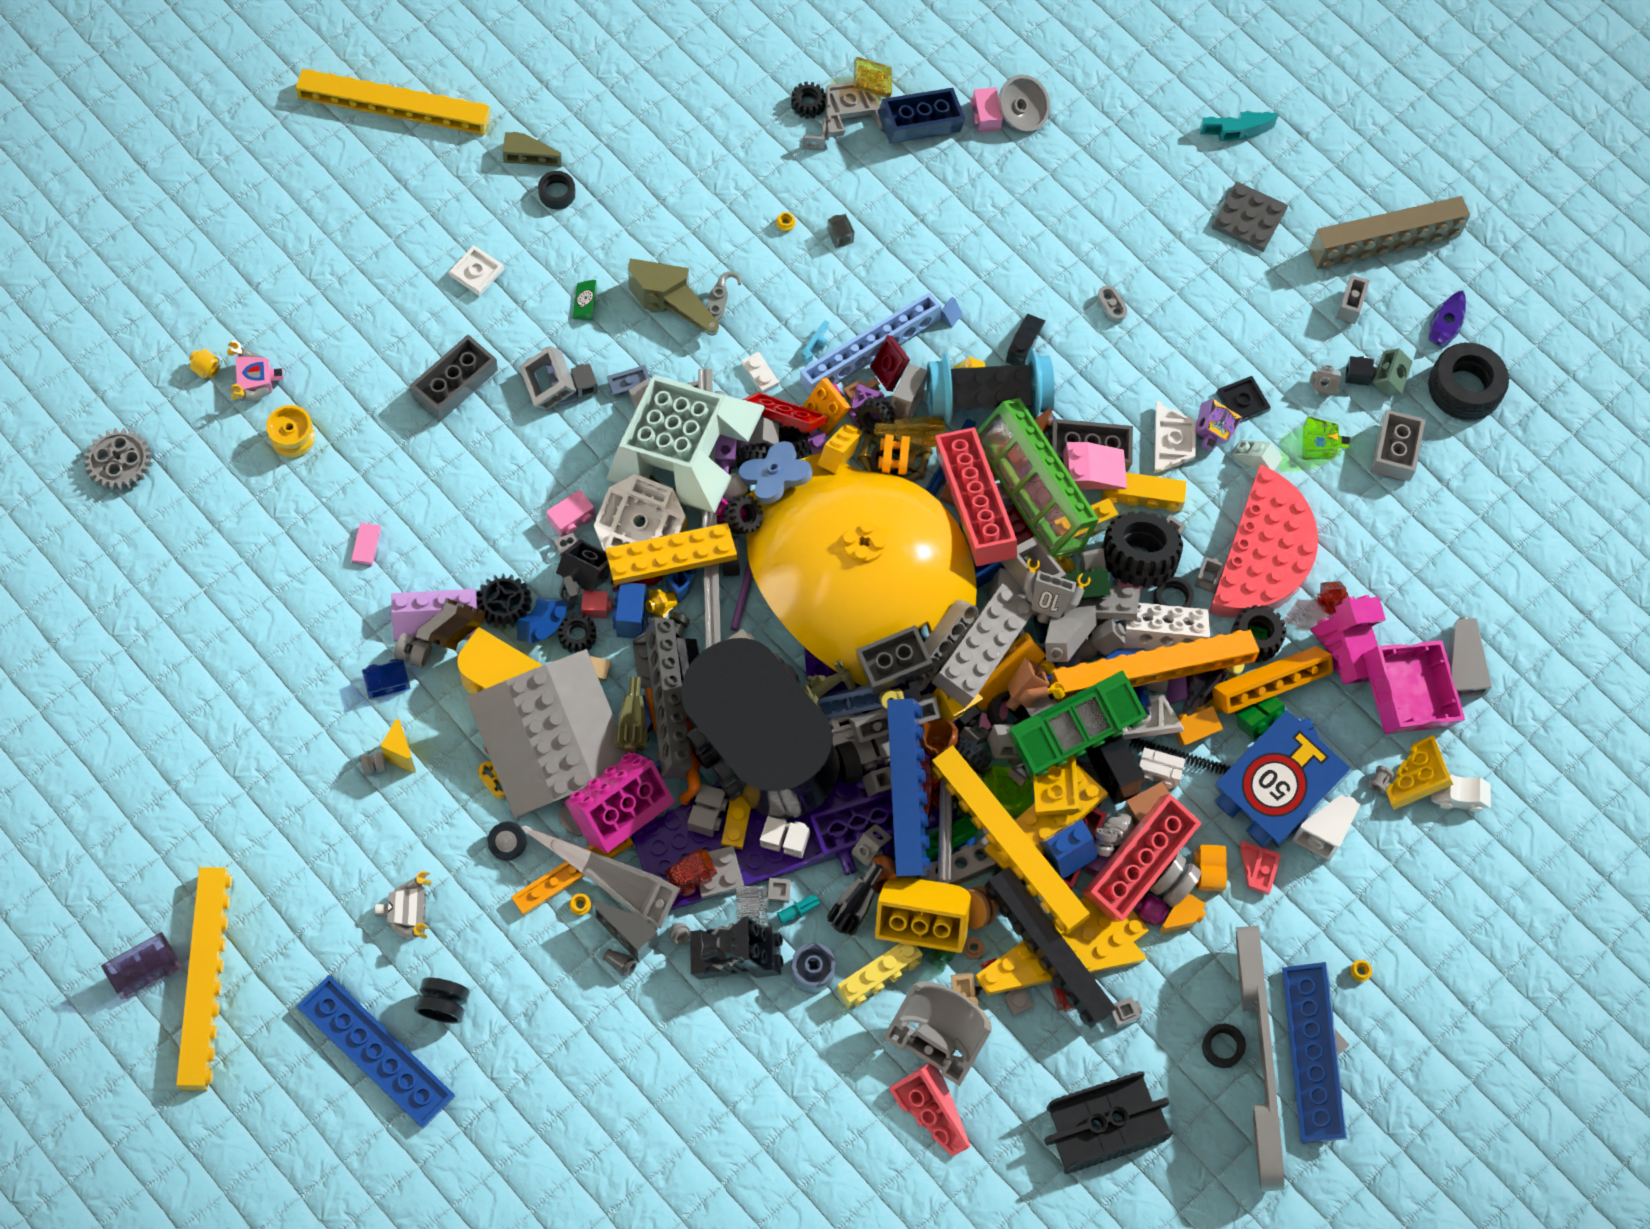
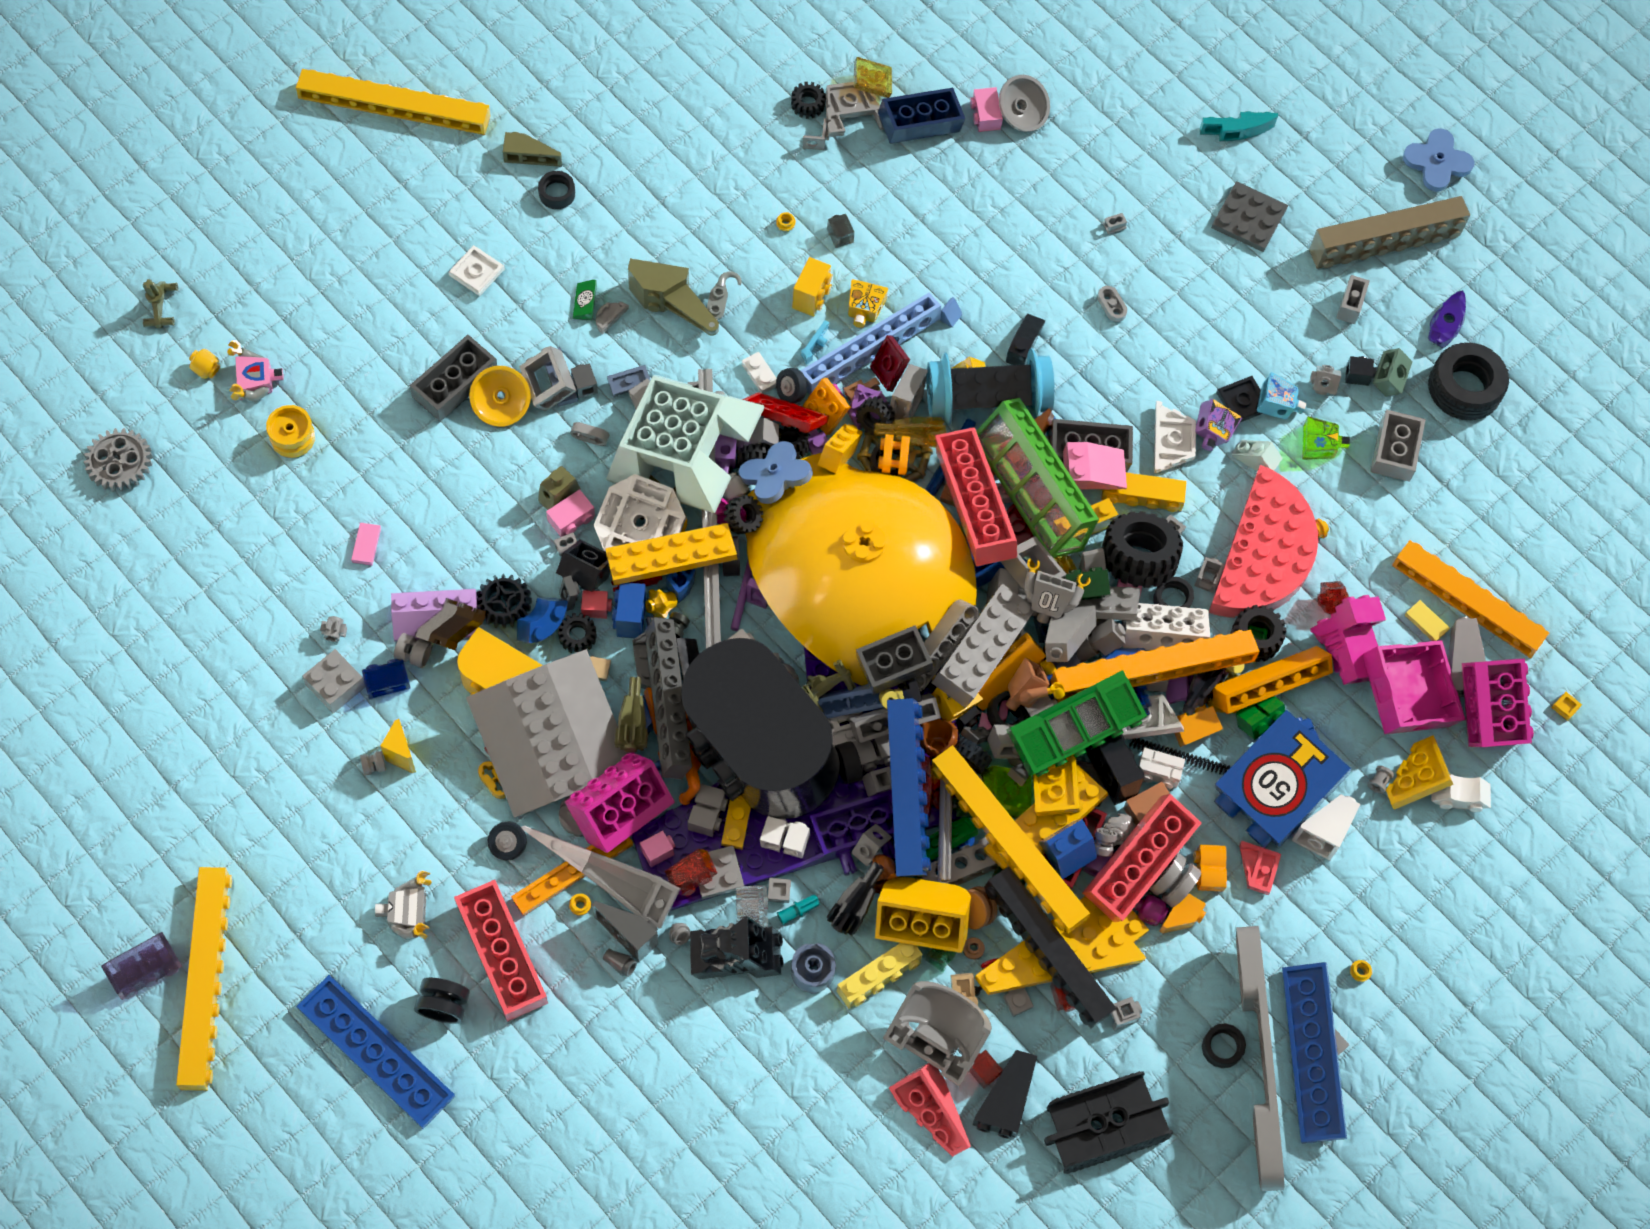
(155, 296): none -> olive axle
(333, 629): none -> light grey gear
(334, 681): none -> light grey brick
(485, 397): none -> yellow dish
(501, 950): none -> coral brick
(558, 486): none -> olive torso
(589, 434): none -> light grey beam
(609, 314): none -> light grey tile
(657, 848): none -> bright pink brick
(754, 595): none -> medium lavender plate
(791, 385): none -> black wheel
(812, 287): none -> yellow brick
(866, 302): none -> yellow torso
(985, 1069): none -> clear red brick
(1007, 1099): none -> black slope
(1111, 227): none -> light grey piece
(1279, 398): none -> medium azure torso
(1322, 528): none -> yellow plate
(1427, 621): none -> light yellow tile
(1438, 160): none -> medium blue plant
(1470, 598): none -> light orange brick
(1497, 703): none -> dark pink brick
(1566, 706): none -> yellow tile

